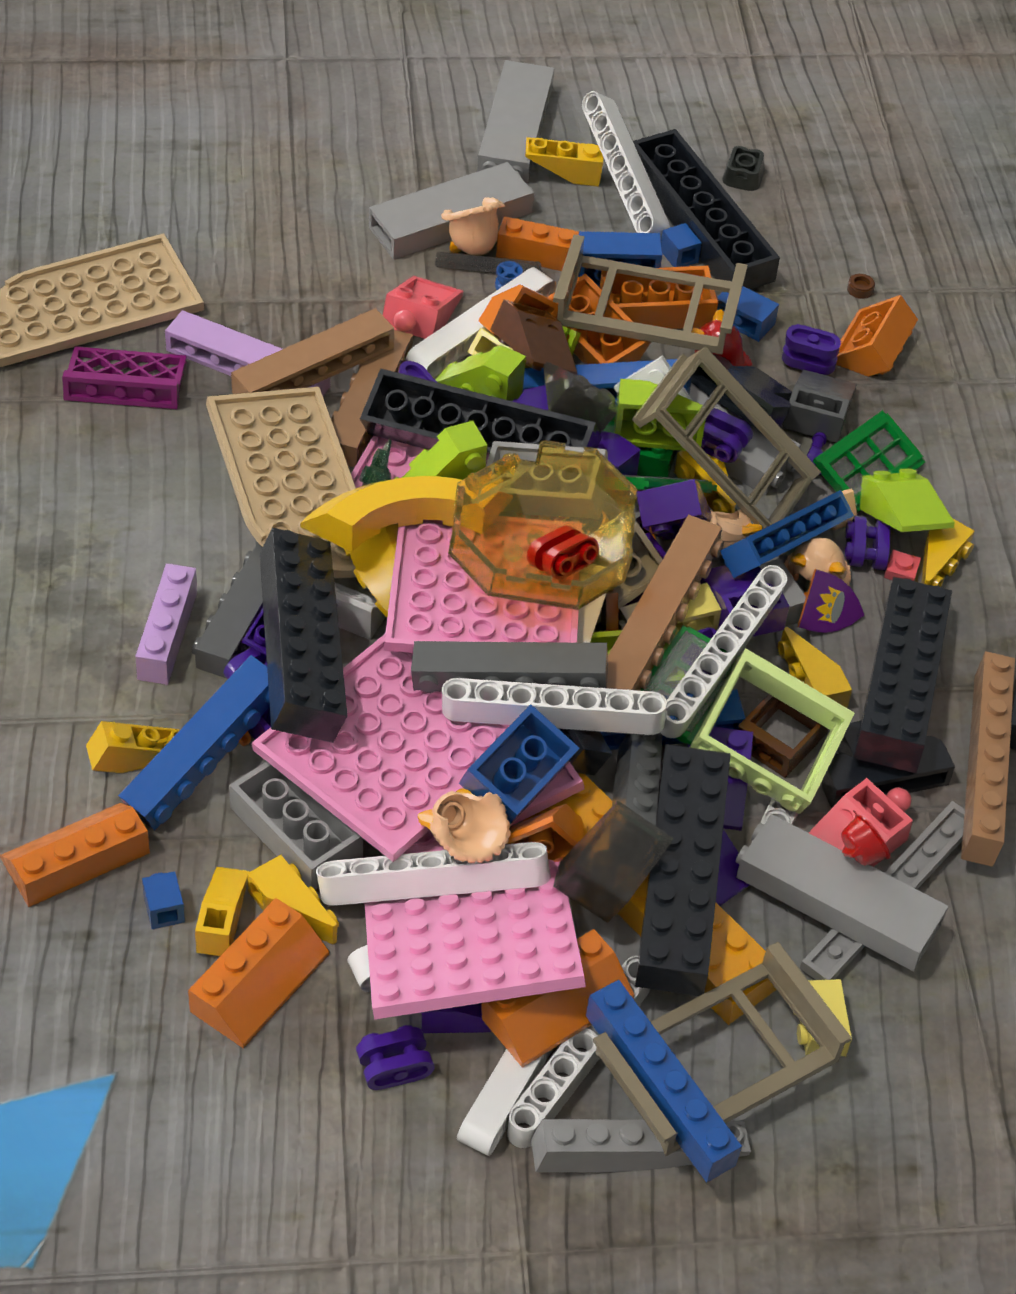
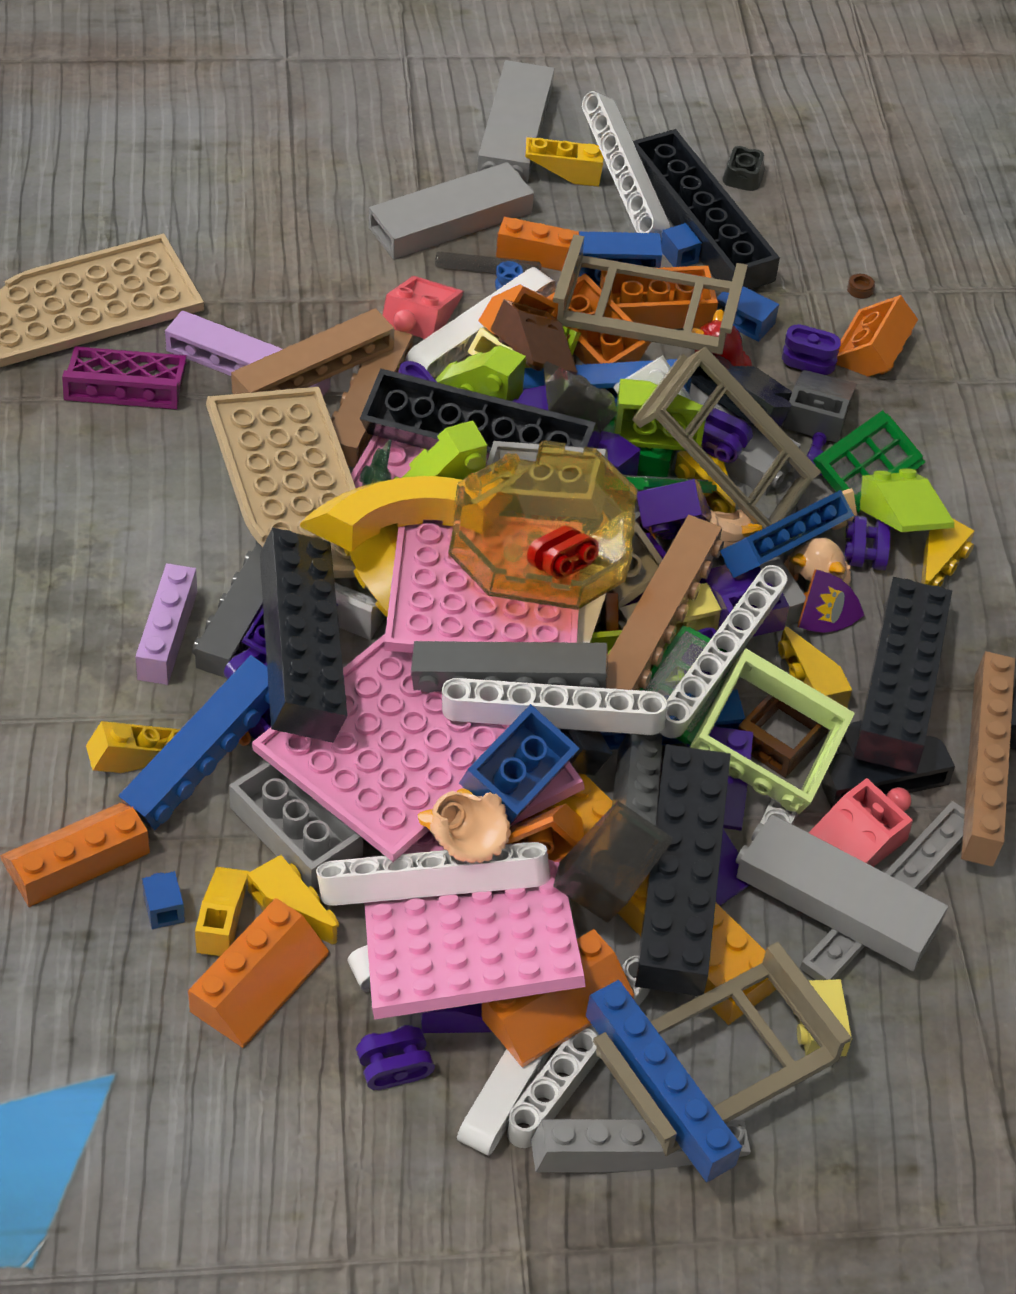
(475, 228): light nougat hair -> none
(863, 842): red piece -> none
(902, 566): coral plate -> none

